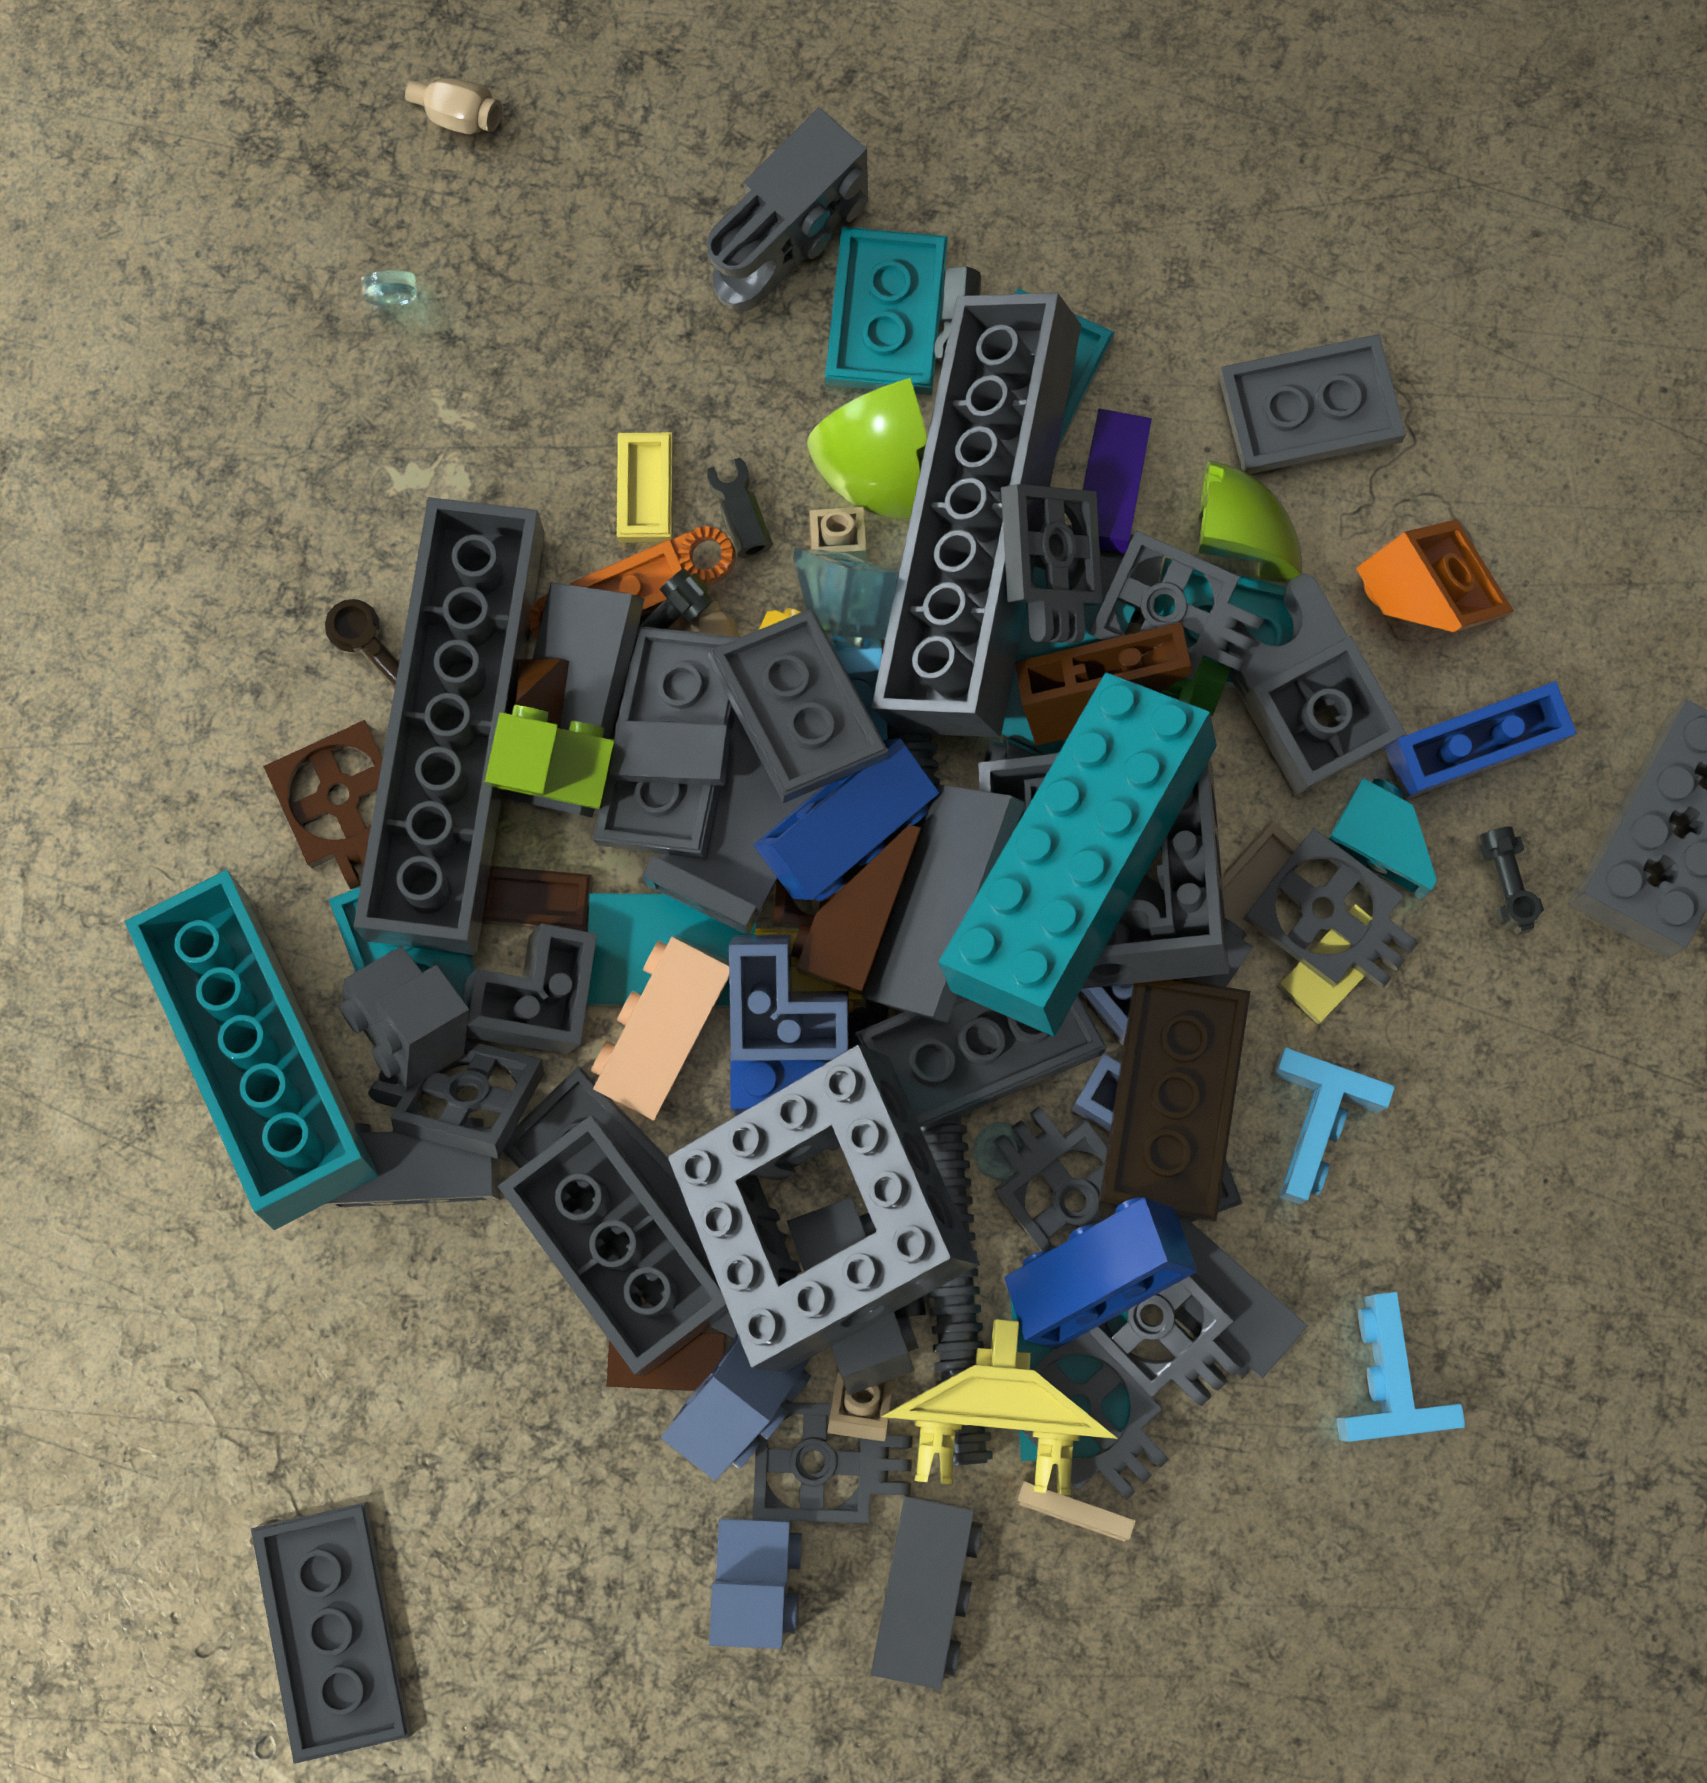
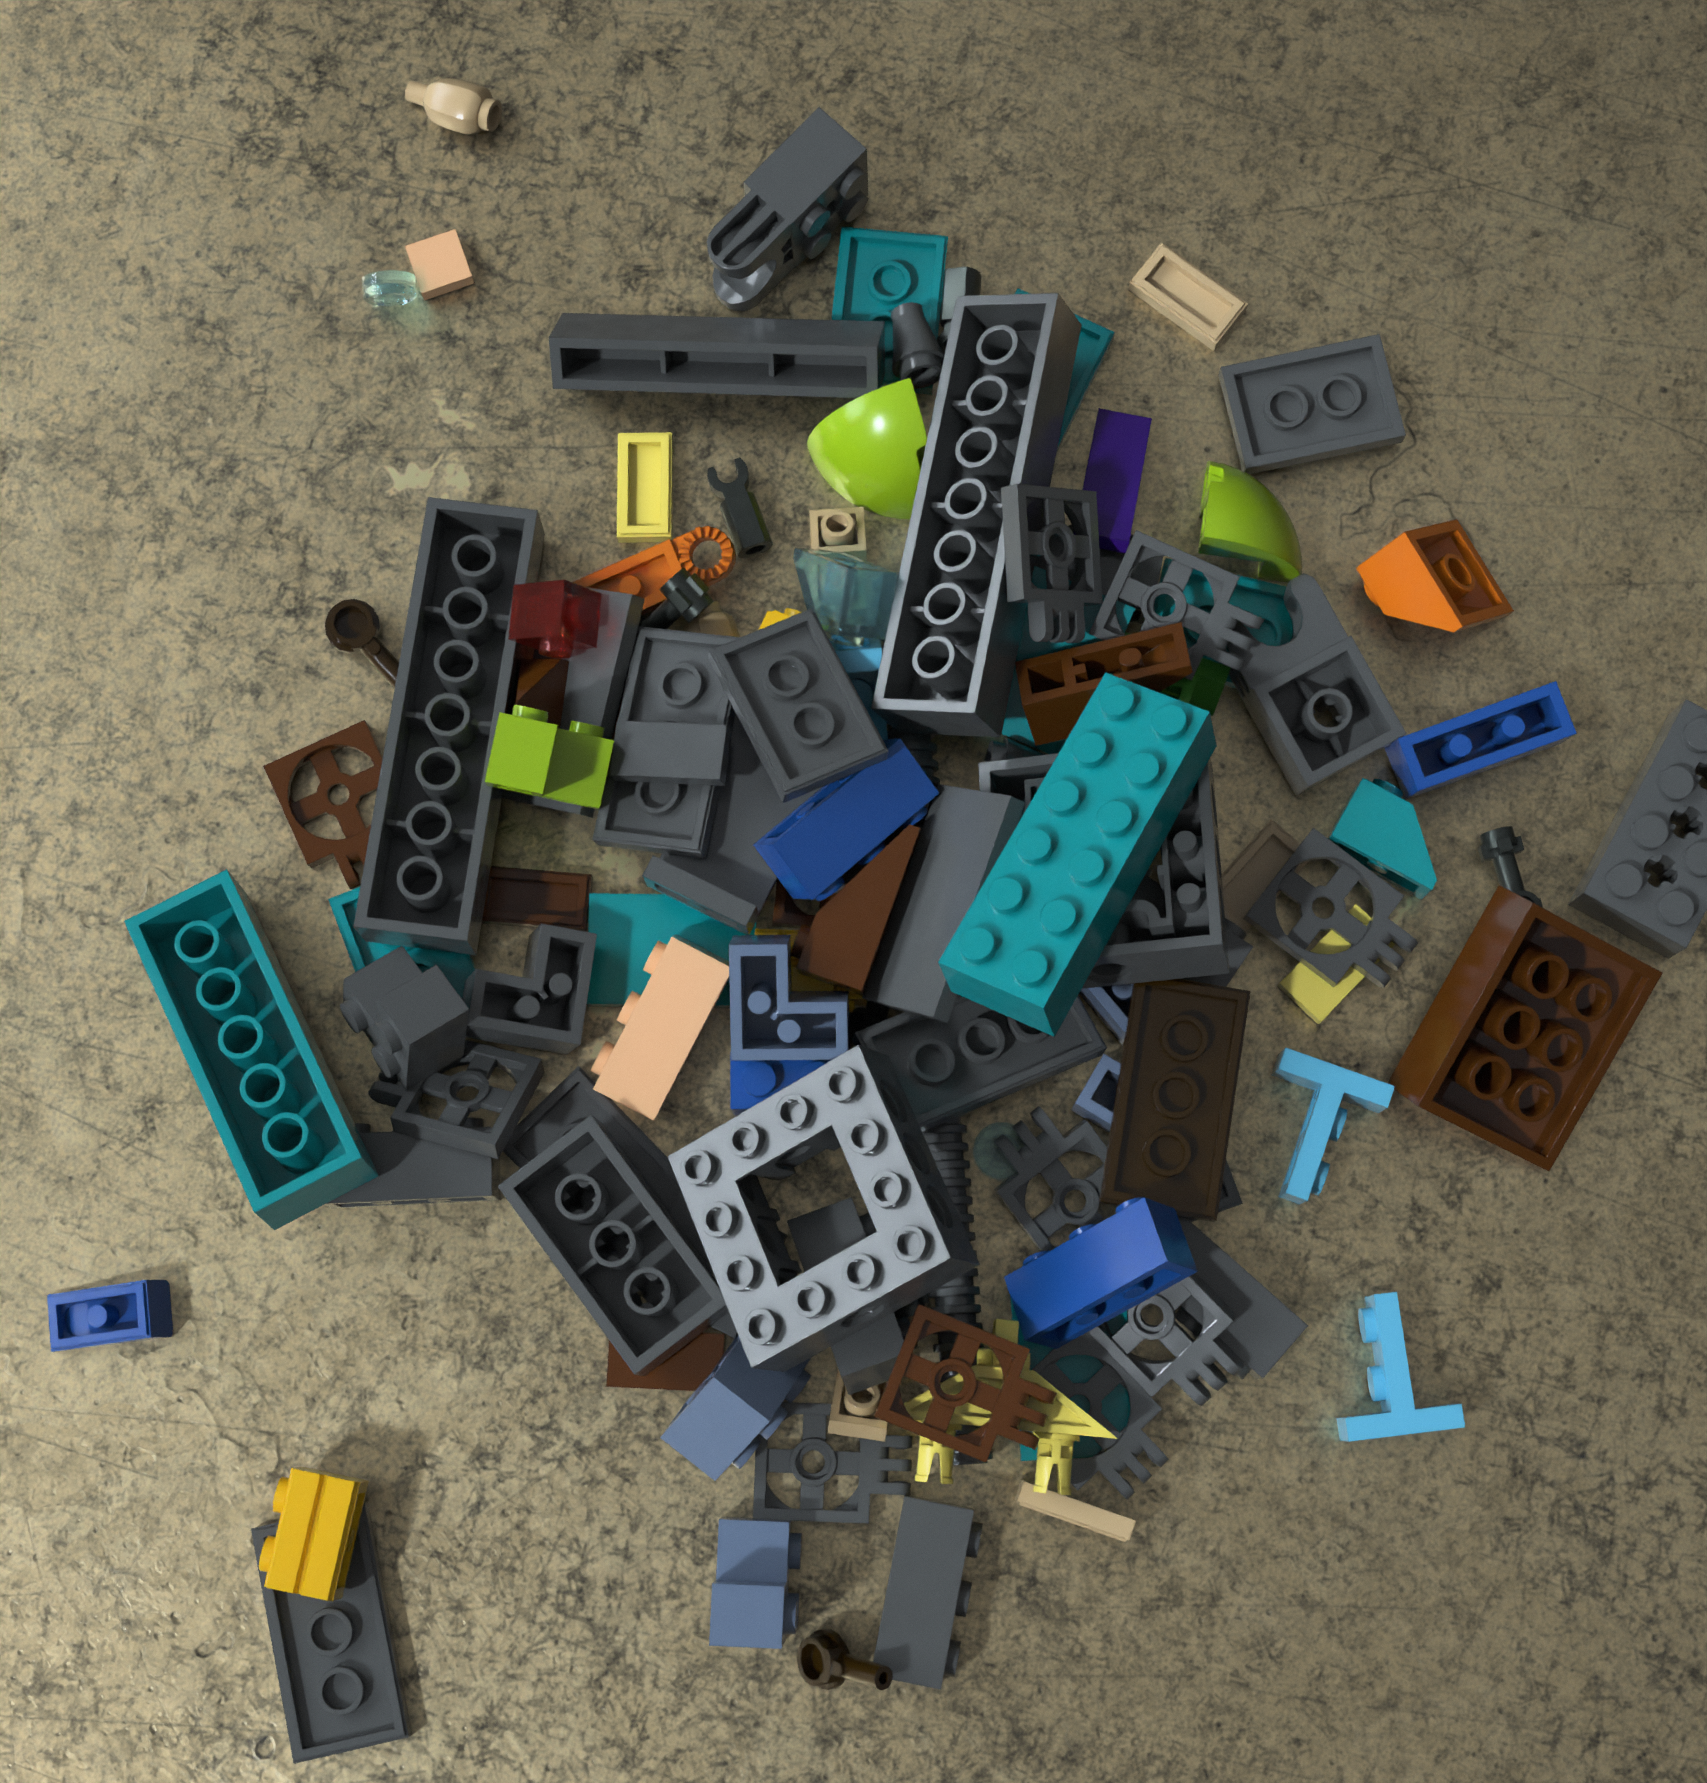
(110, 1315): none -> blue slope
(313, 1533): none -> yellow brick
(439, 264): none -> light nougat tile
(555, 617): none -> clear red brick
(717, 355): none -> dark grey brick
(827, 1663): none -> dark brown plate
(915, 347): none -> dark grey cone
(1006, 1405): none -> reddish brown piece
(1187, 296): none -> tan tile
(1523, 1029): none -> reddish brown slope

